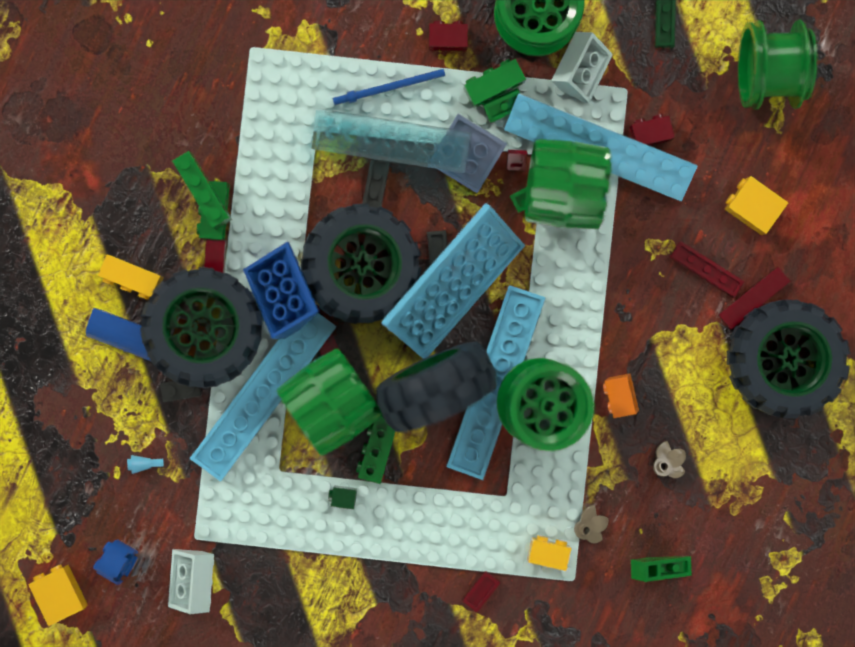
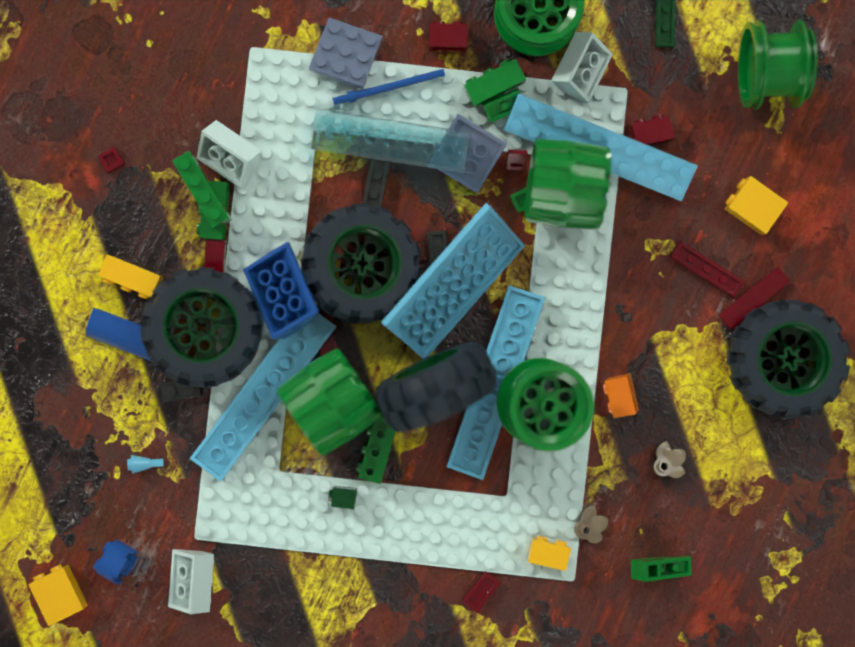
(111, 160): none -> dark red tile
(228, 153): none -> light aqua slope
(345, 53): none -> sand blue plate

